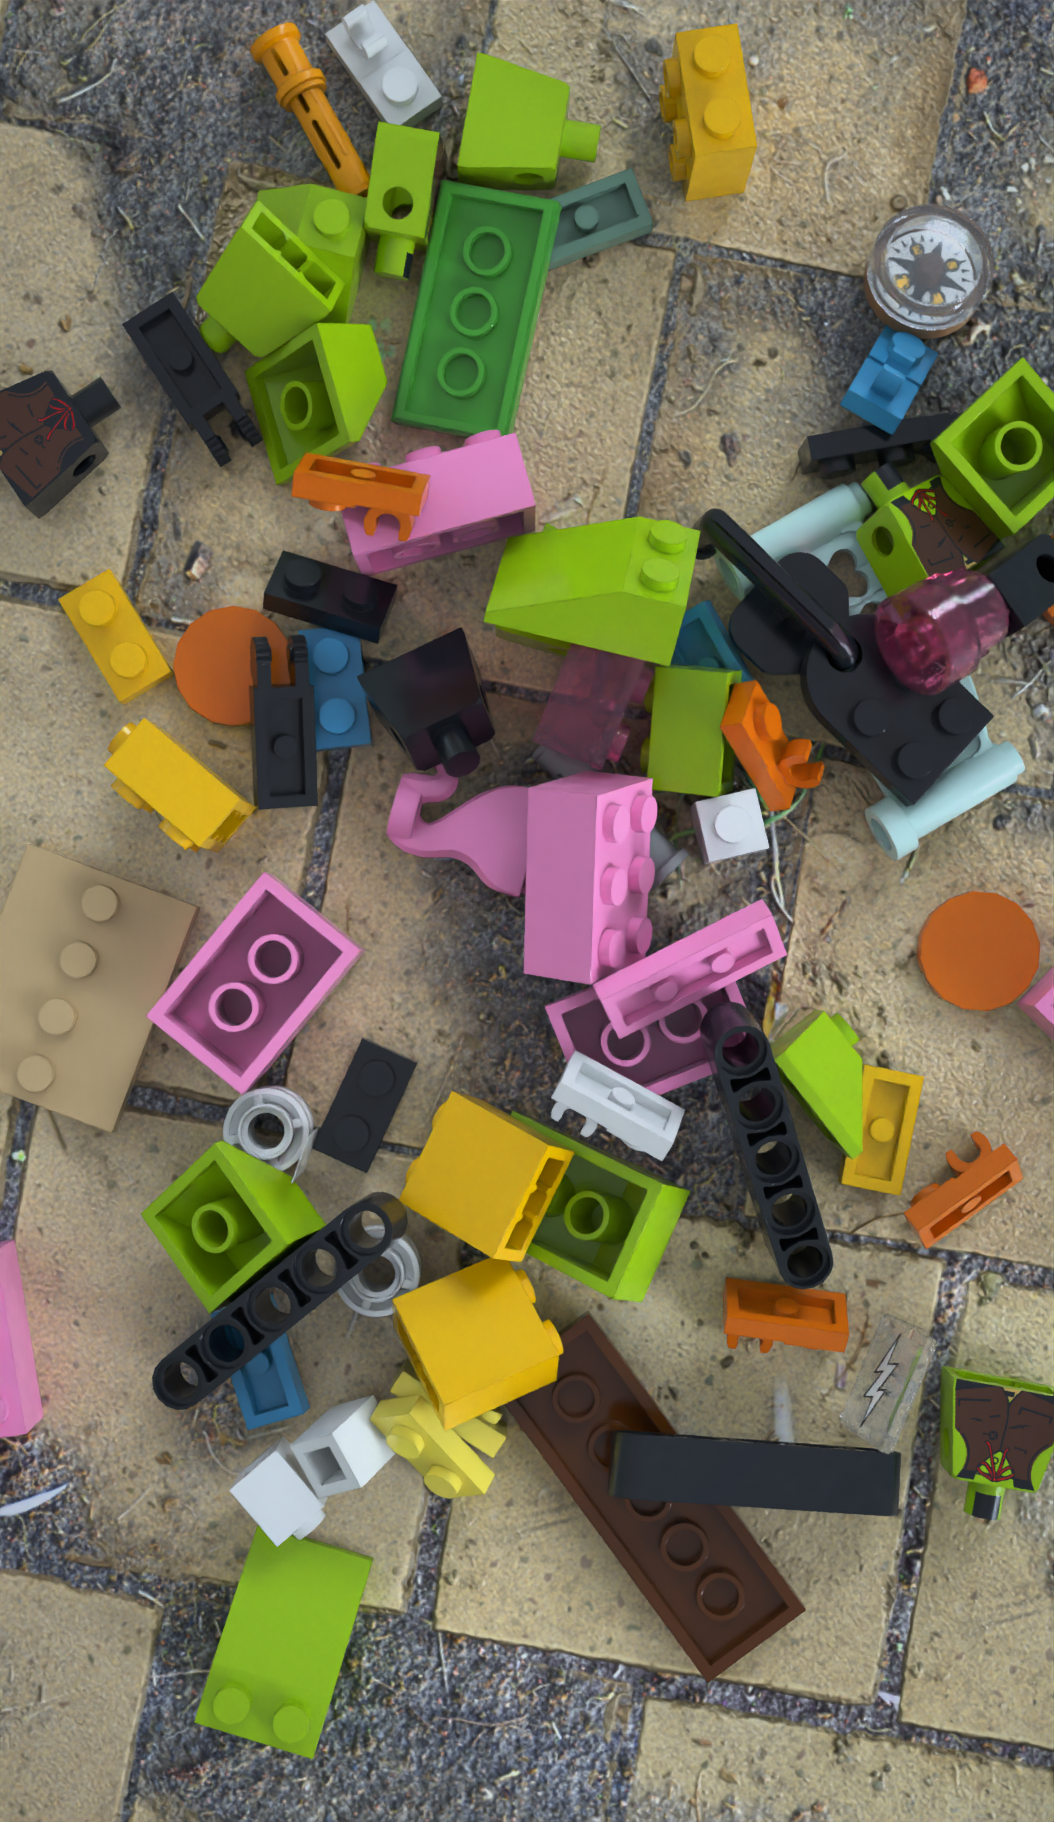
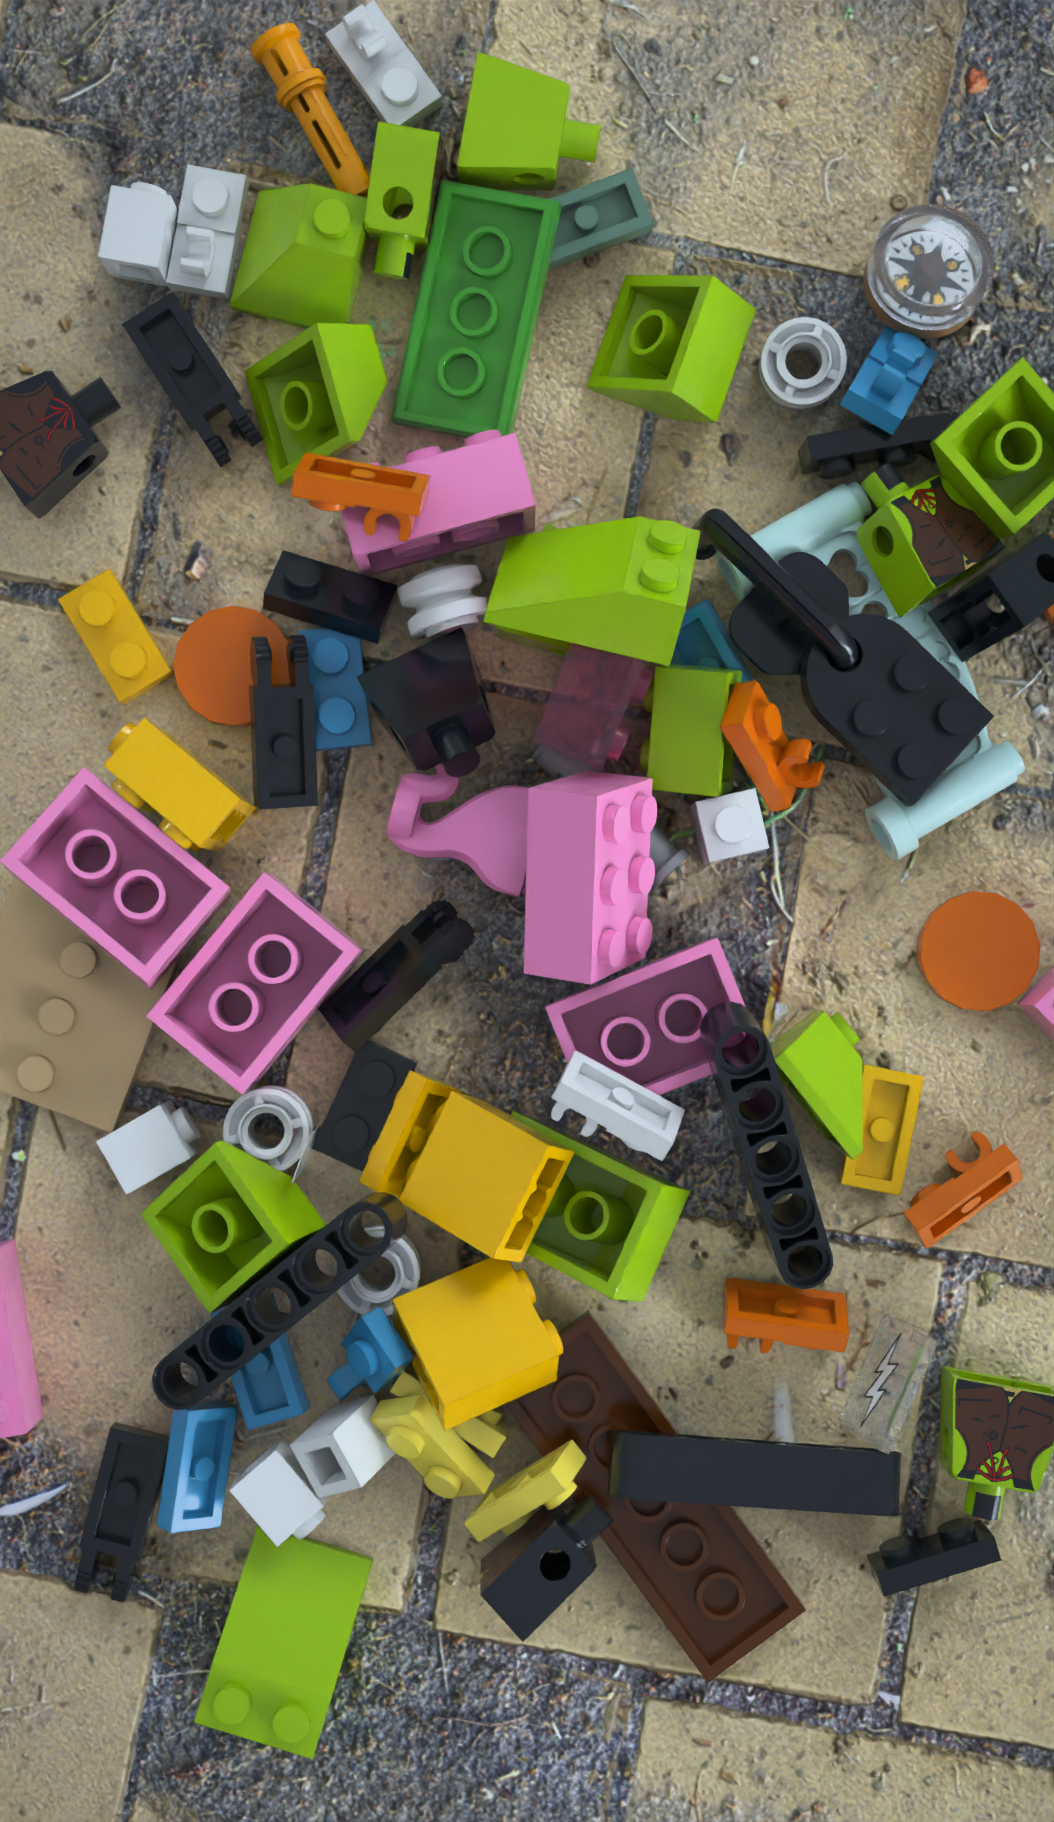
(116, 878): none -> bright pink brick
(122, 1505): none -> black hinge
(138, 233): none -> white brick
(150, 1145): none -> white brick
(197, 1467): none -> dark azure plate
(207, 231): none -> white plate
(265, 287): lime torso -> none
(373, 1354): none -> dark azure plate
(396, 973): none -> black hinge
(404, 1132): none -> yellow plate
(443, 601): none -> white wheel
(513, 1500): none -> light yellow plate
(528, 1582): none -> black torso
(672, 345): none -> lime slope
(690, 969): bright pink plate -> none
(710, 112): yellow brick -> none
(822, 343): none -> white wheel
(940, 629): clear pink piece -> none
(953, 1550): none -> black plate

